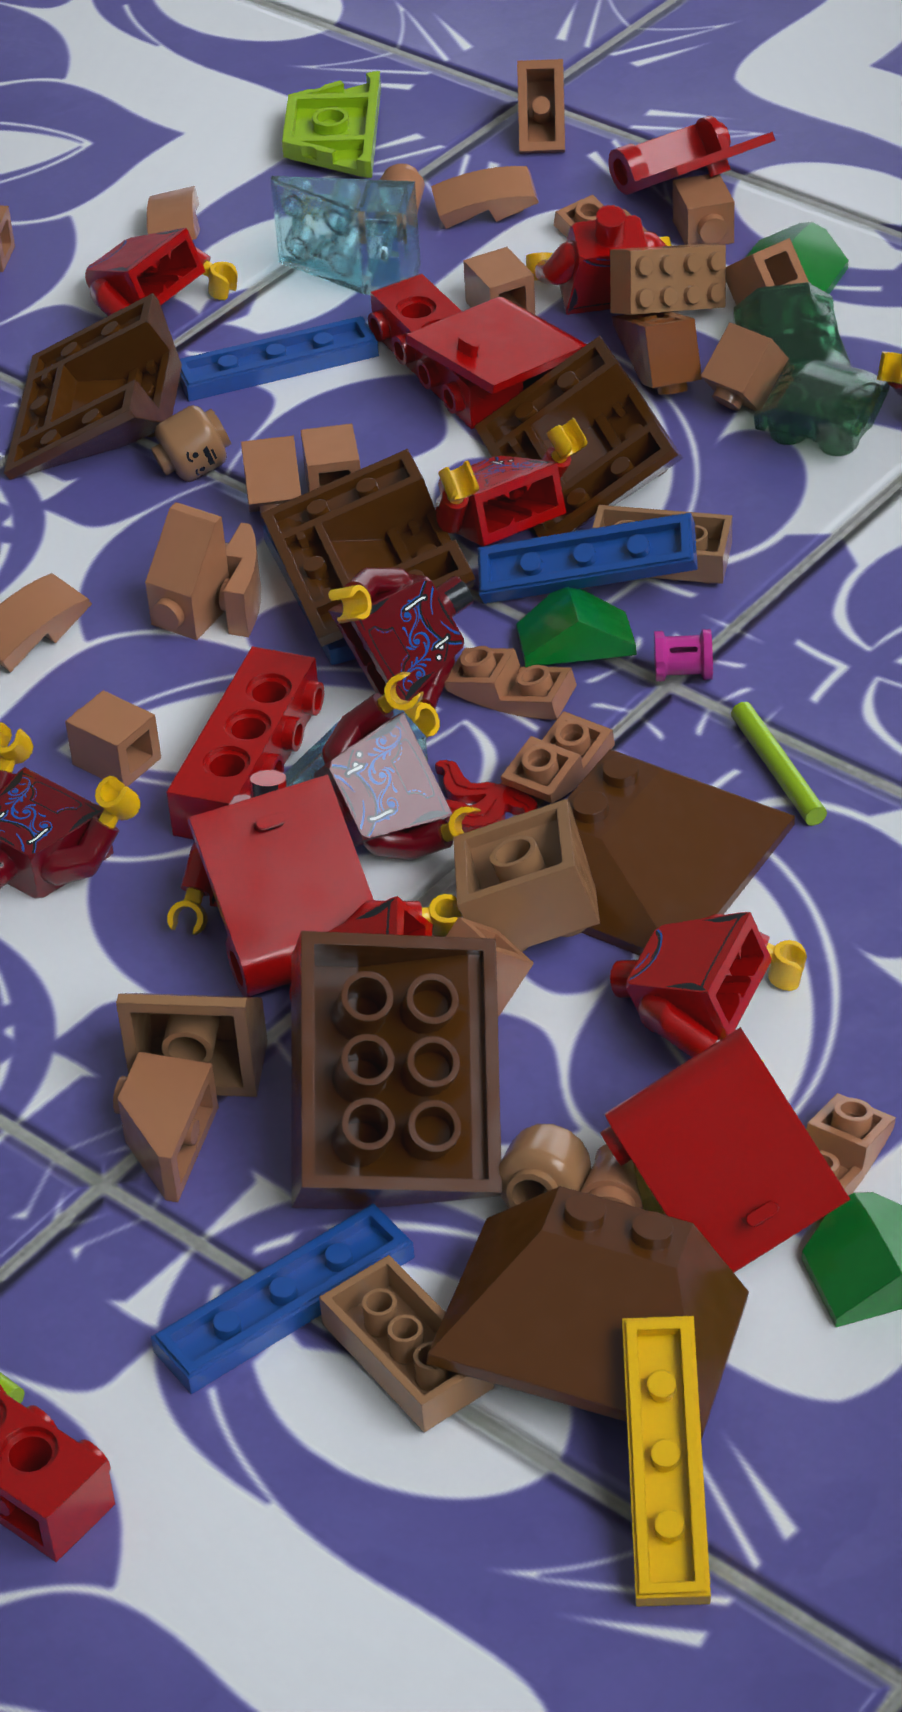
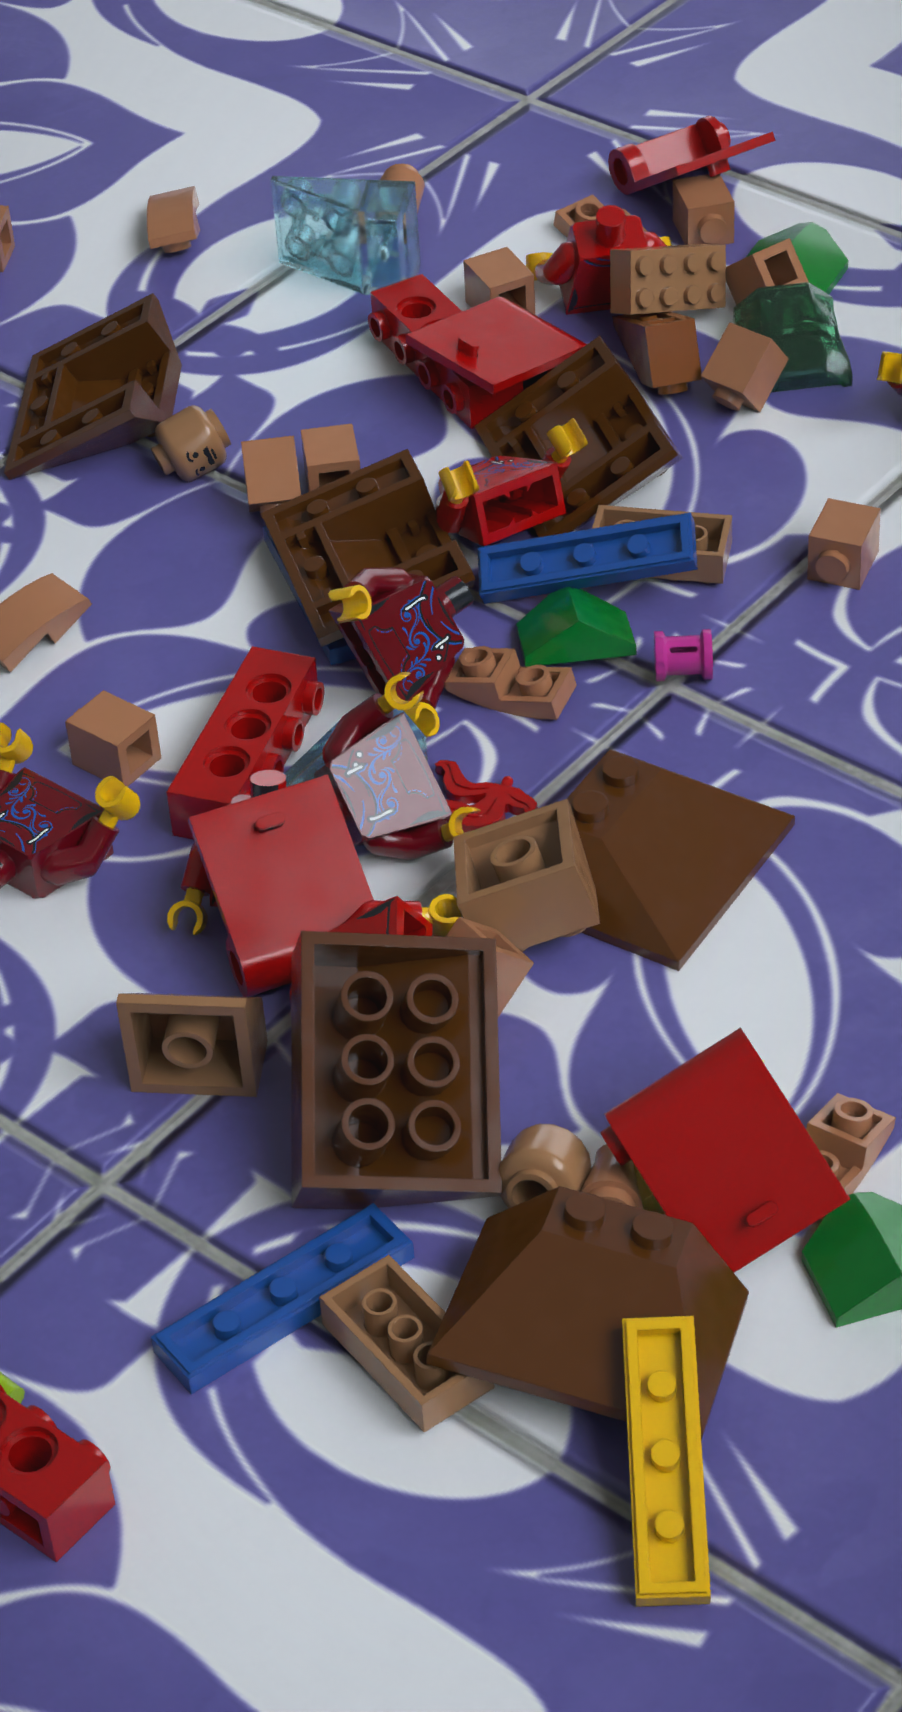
(156, 265): red torso -> none
(166, 1116): nougat slope -> none
(187, 572): nougat slope -> none
(242, 590): nougat slope -> none
(277, 358): blue tile -> none
(334, 126): lime wing -> none
(495, 189): nougat slope -> none
(541, 106): nougat slope -> none
(560, 760): nougat slope -> none
(702, 977): red torso -> none
(779, 763): lime bar -> none
(823, 404): clear green slope -> none
(843, 543): none -> nougat brick

